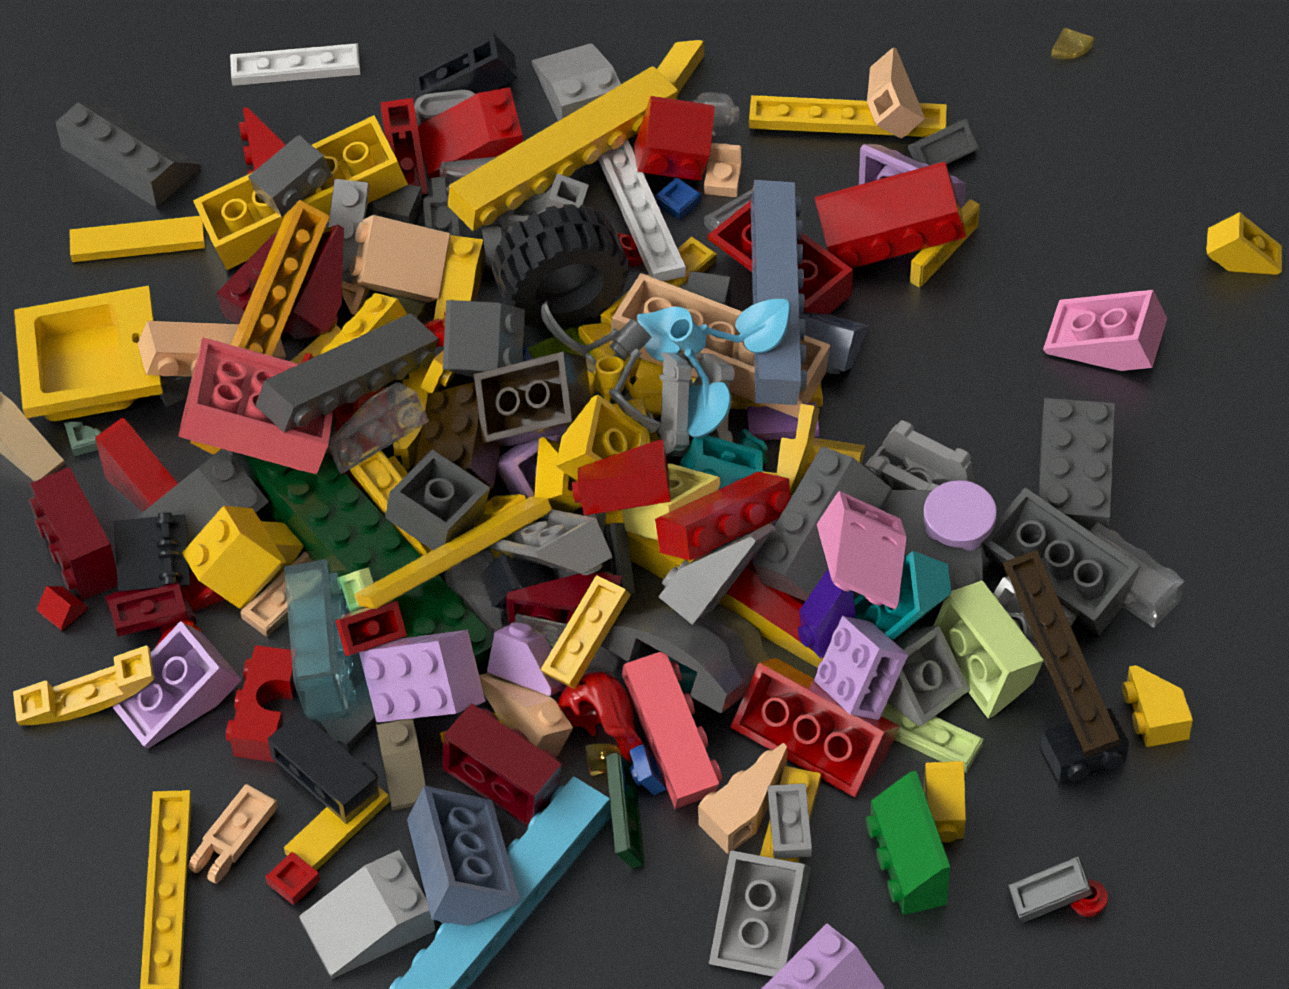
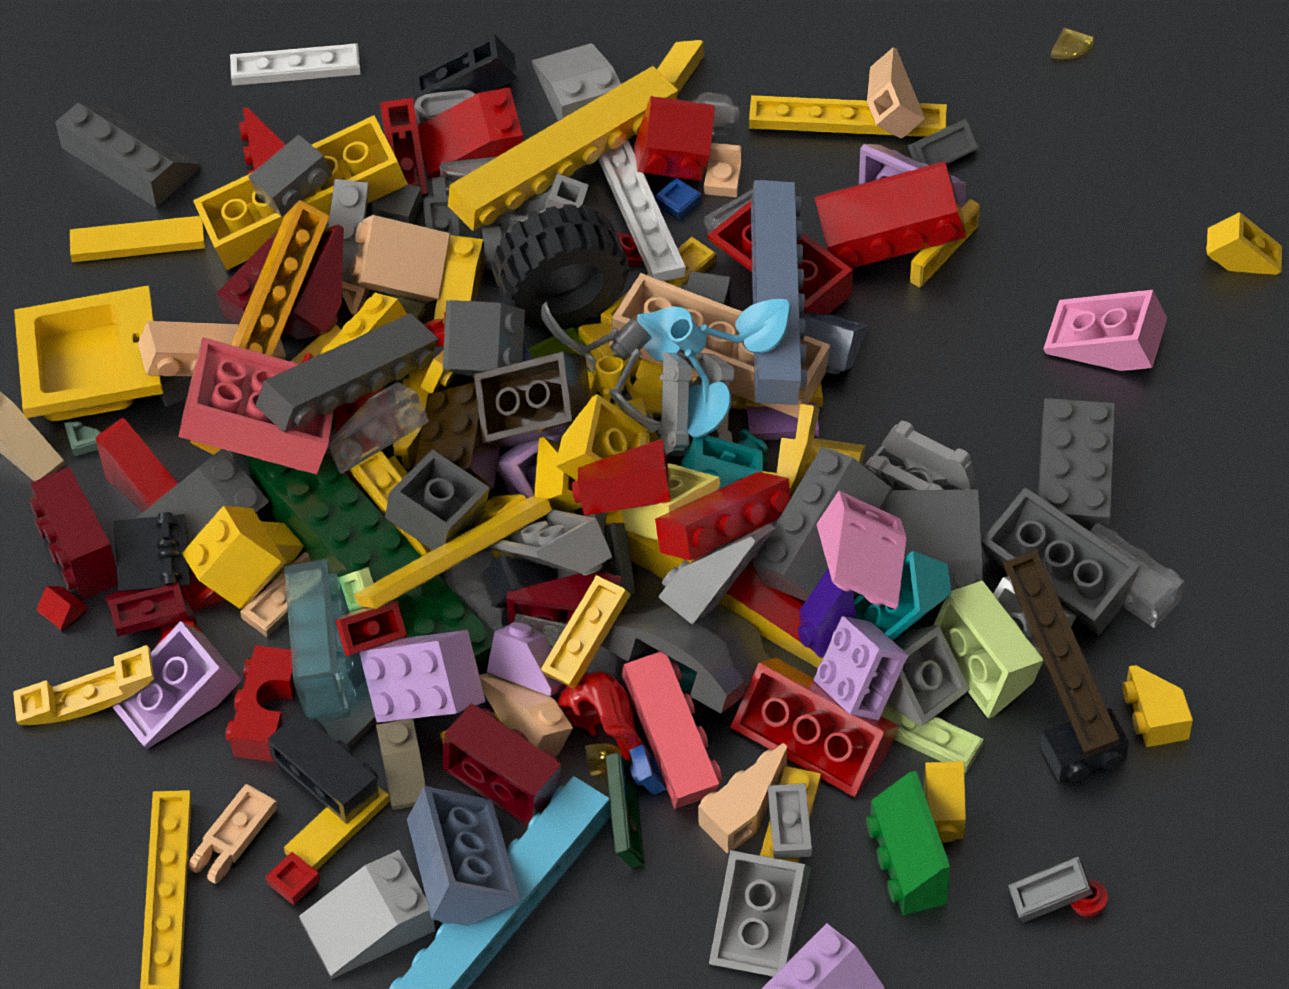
(959, 514): lavender tile -> none

